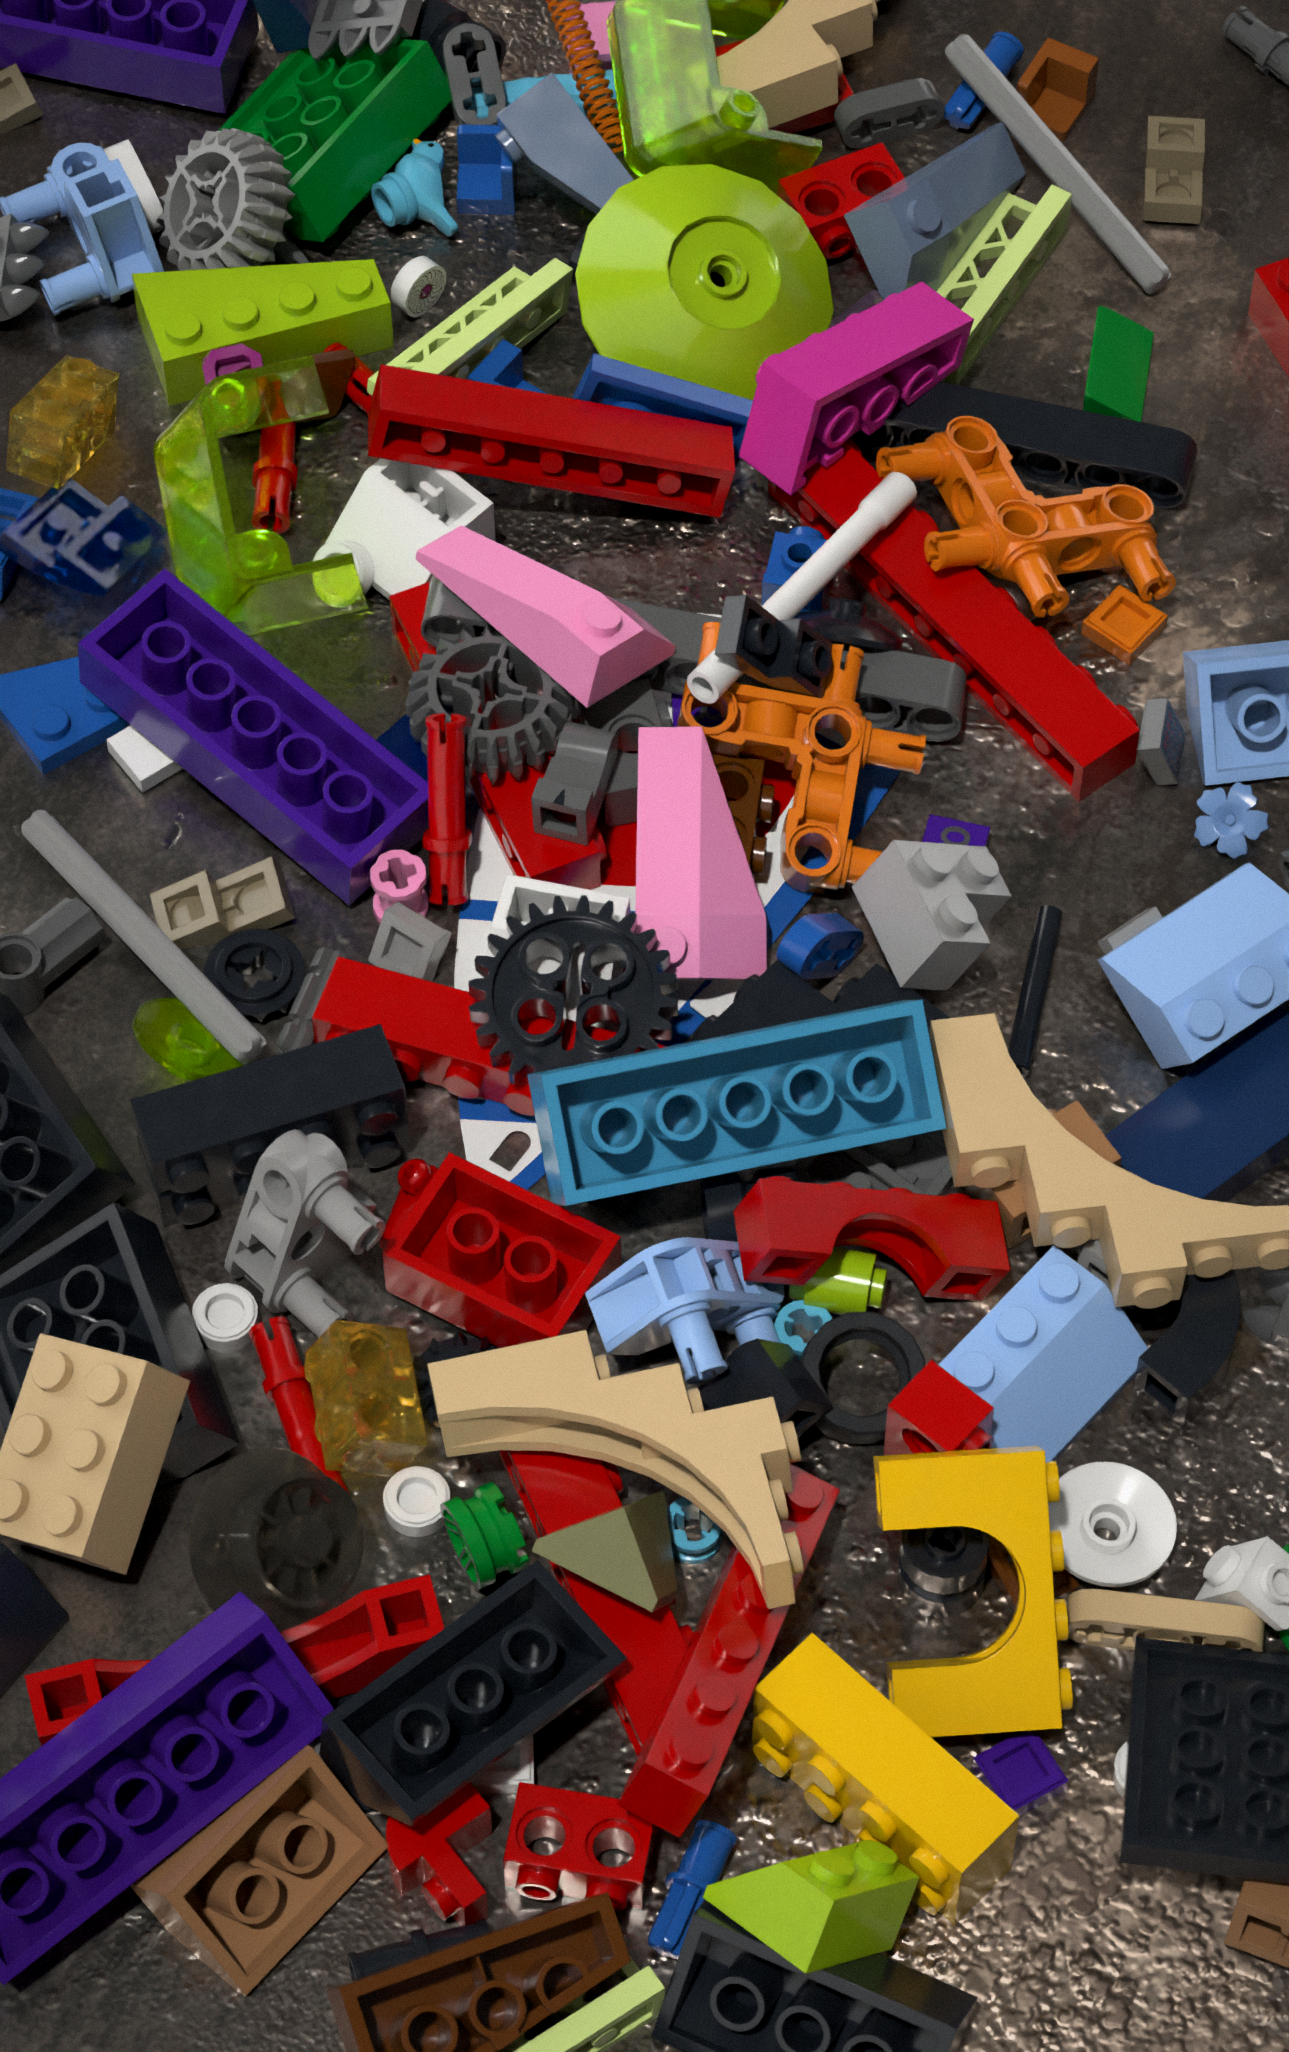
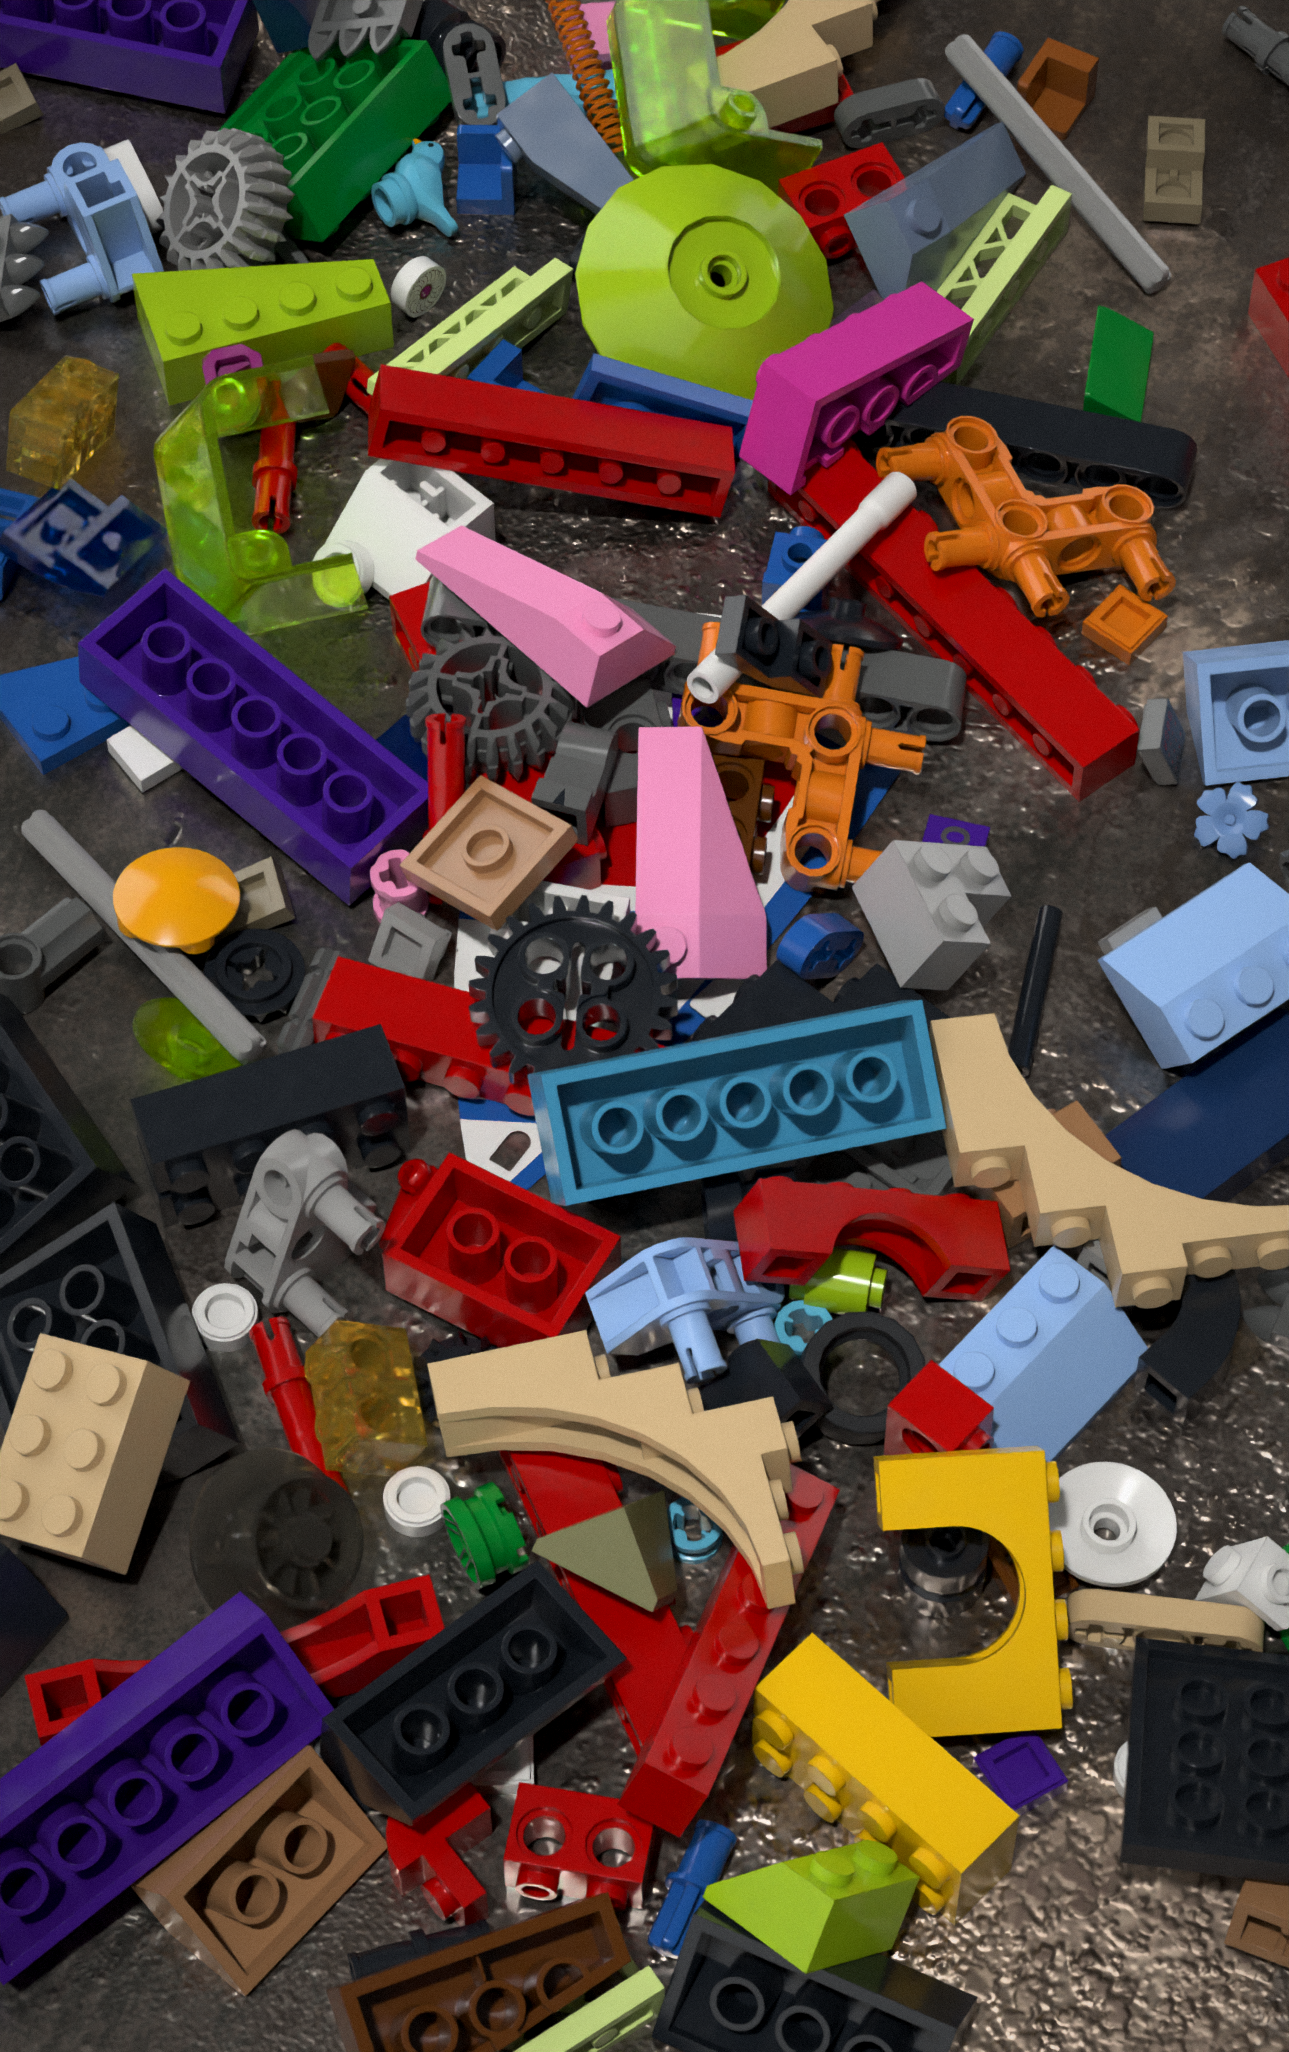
(176, 899): none -> light orange dish
(489, 852): none -> medium nougat plate

